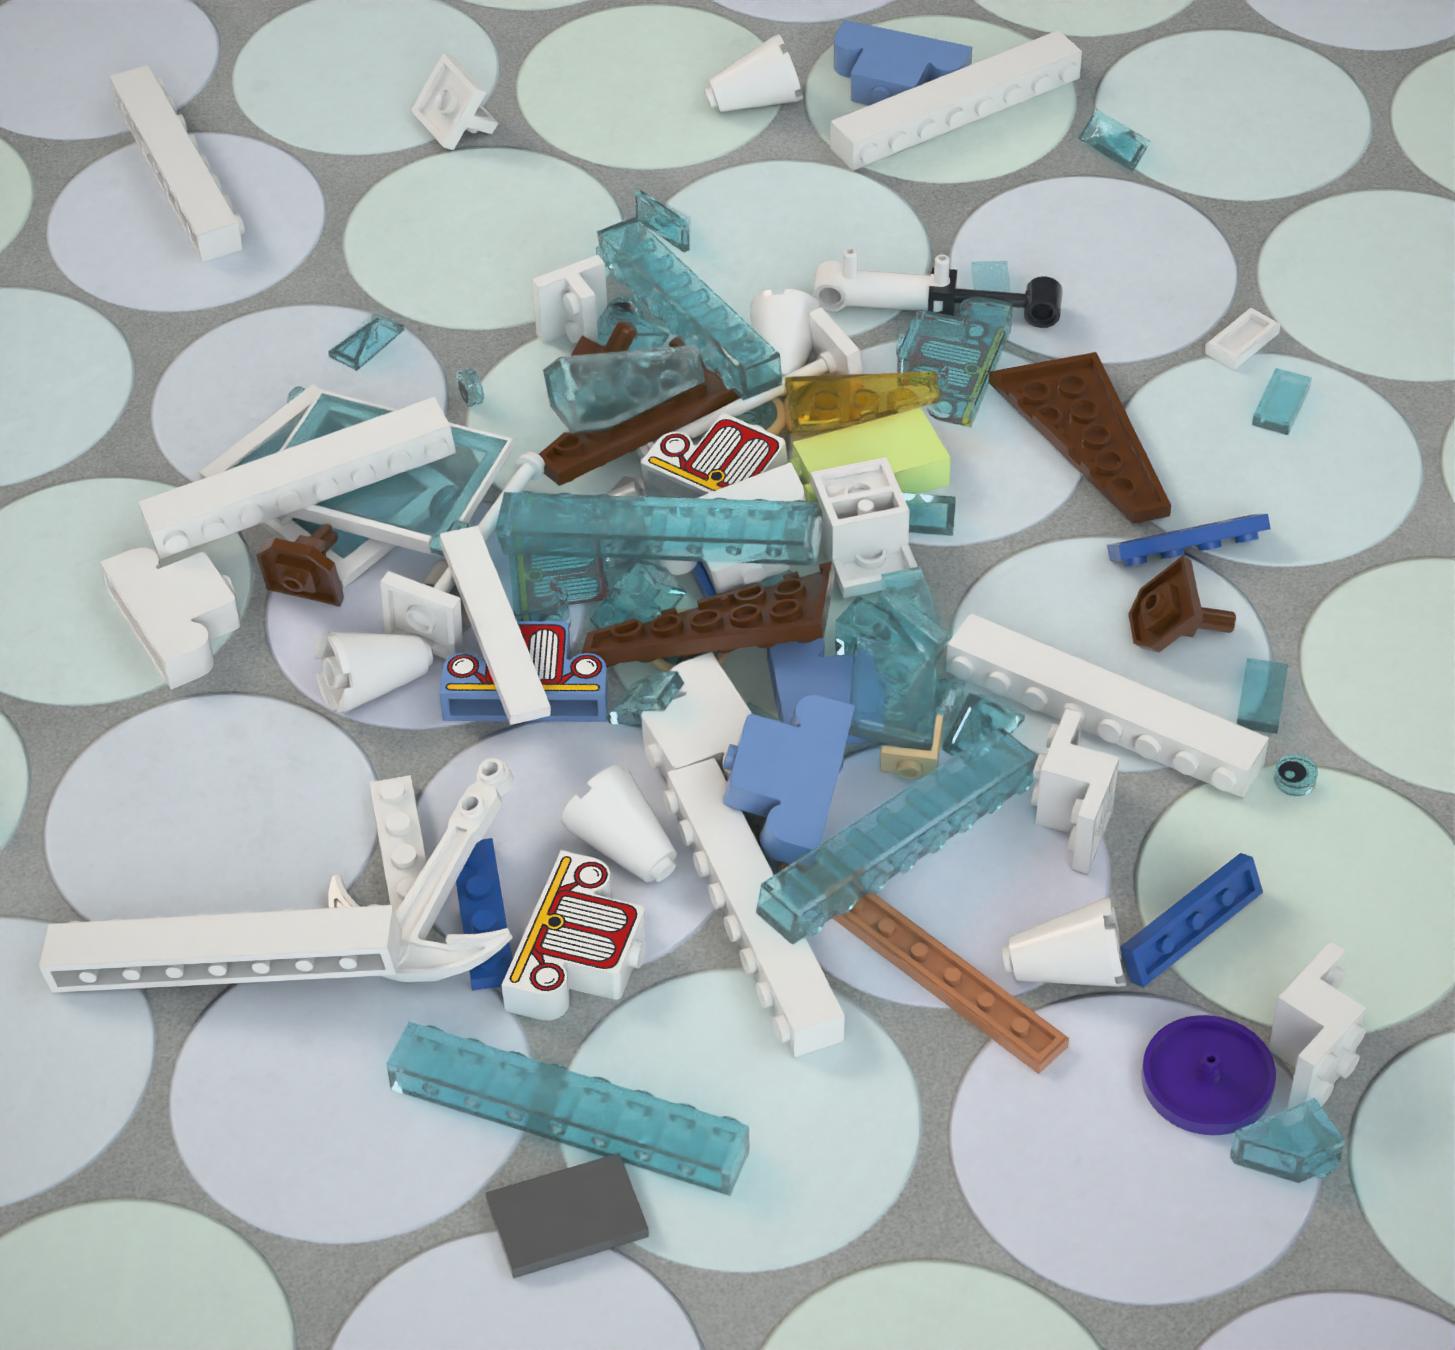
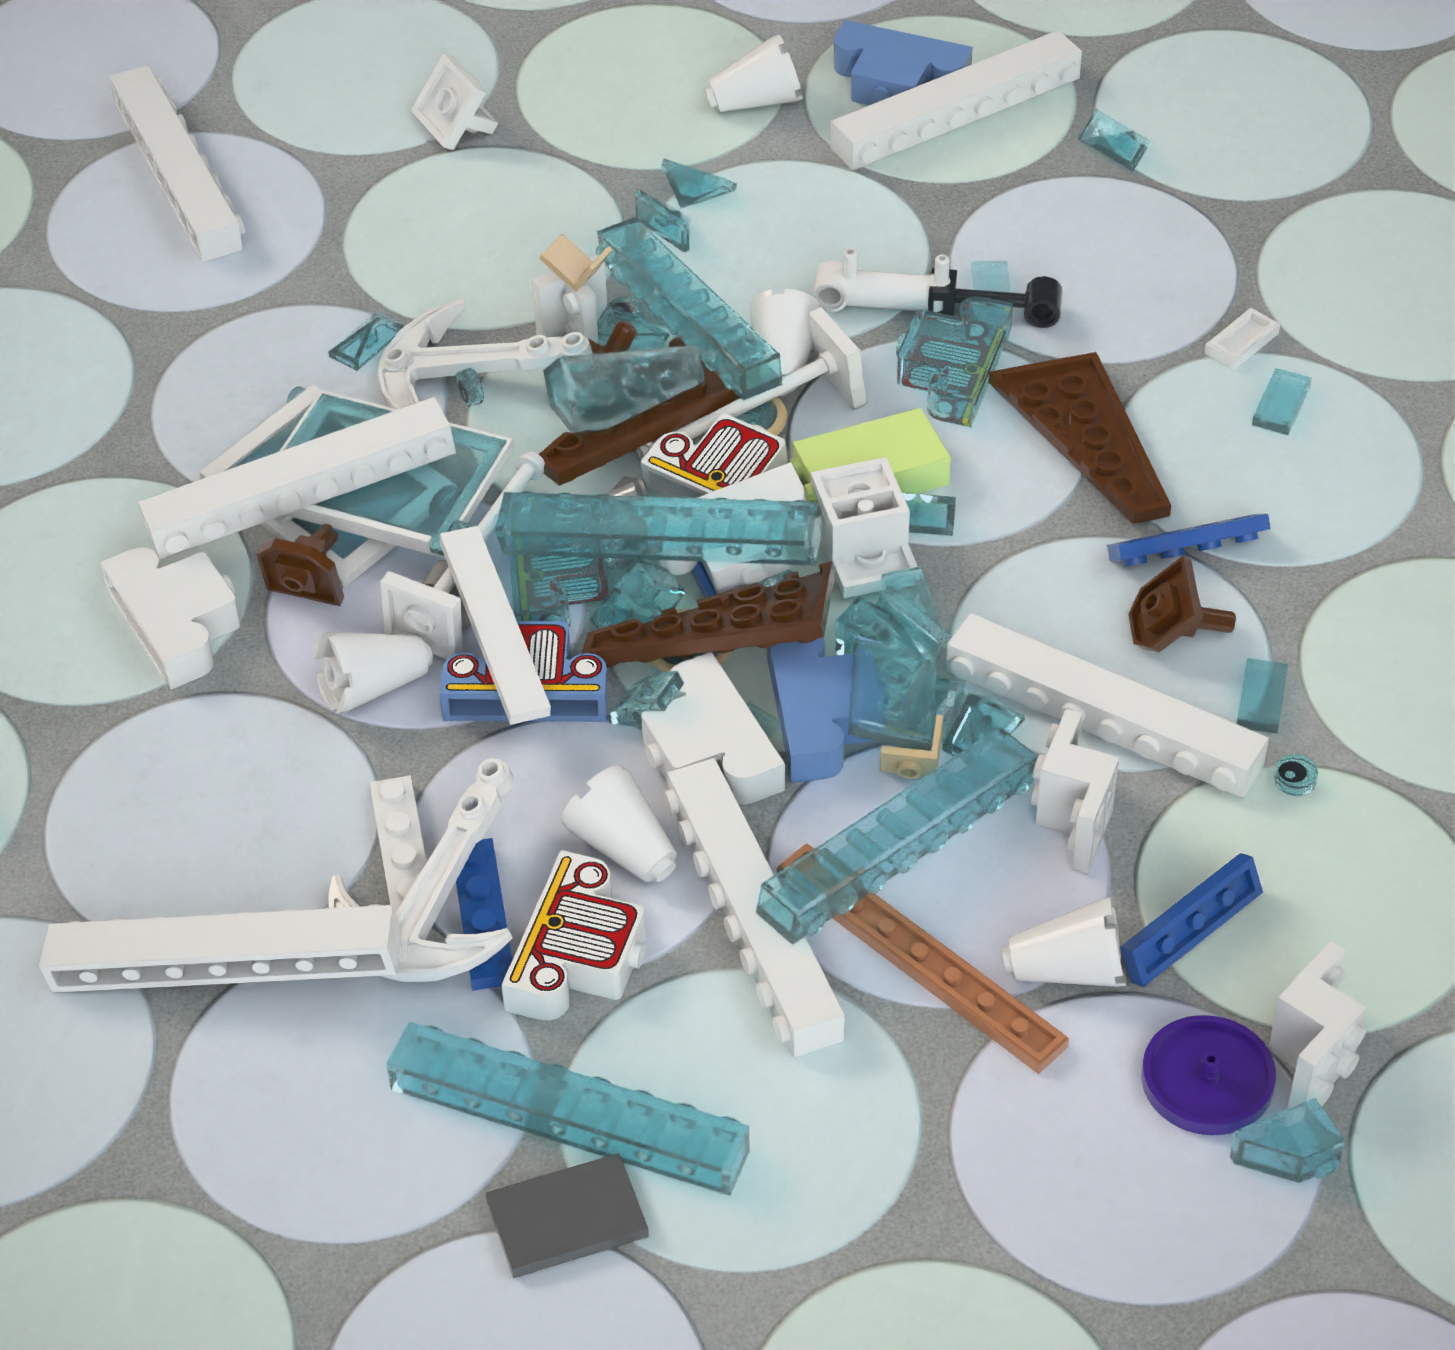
(409, 360): none -> white piece
(571, 263): none -> tan bracket
(694, 185): none -> clear light blue slope
(789, 773): medium blue brick -> none
(840, 401): clear yellow wedge -> none

